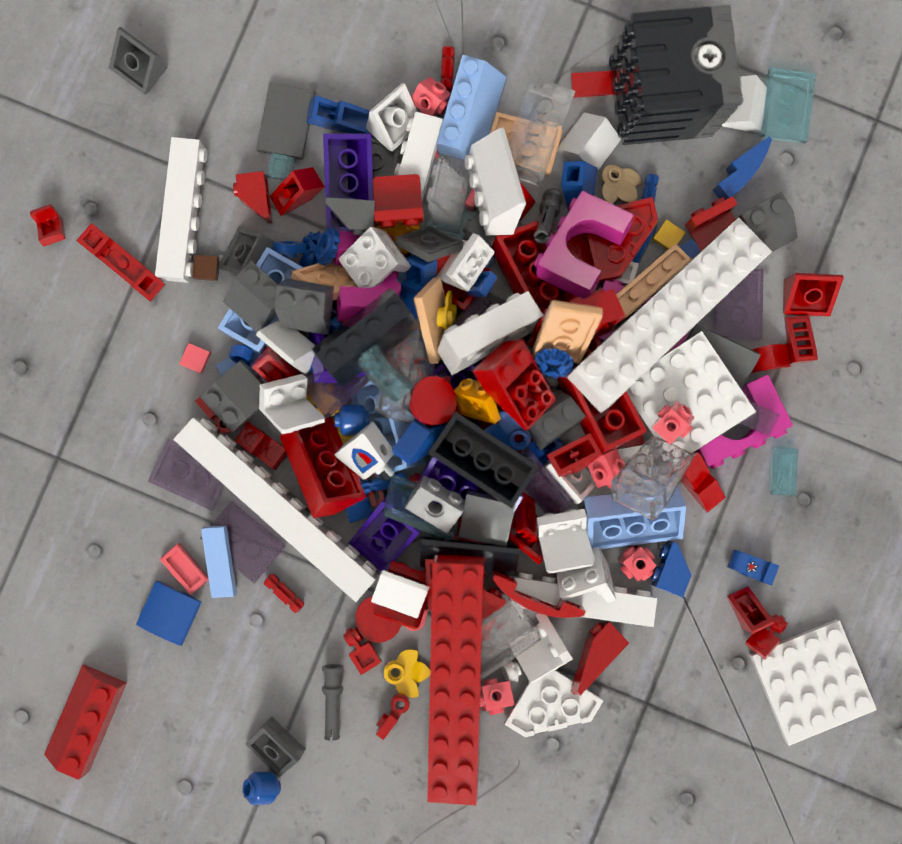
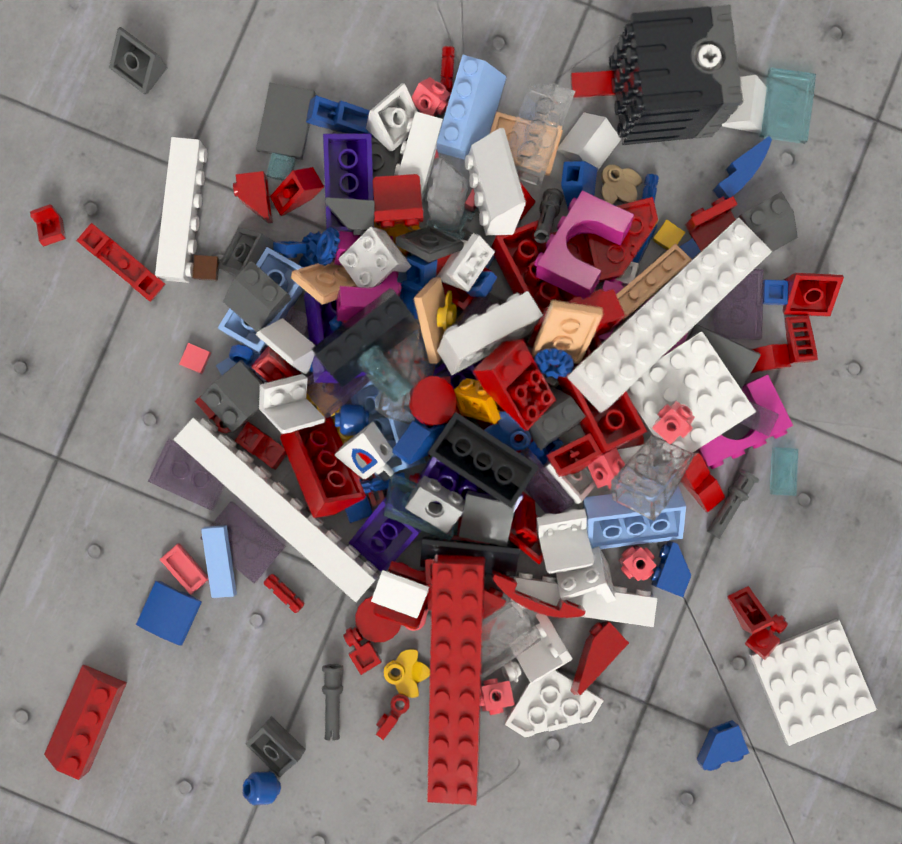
(304, 305): dark grey slope -> none
(716, 528): none -> dark grey pin
(722, 745): none -> blue slope
(753, 567): blue leg -> none
(775, 292): none -> blue plate

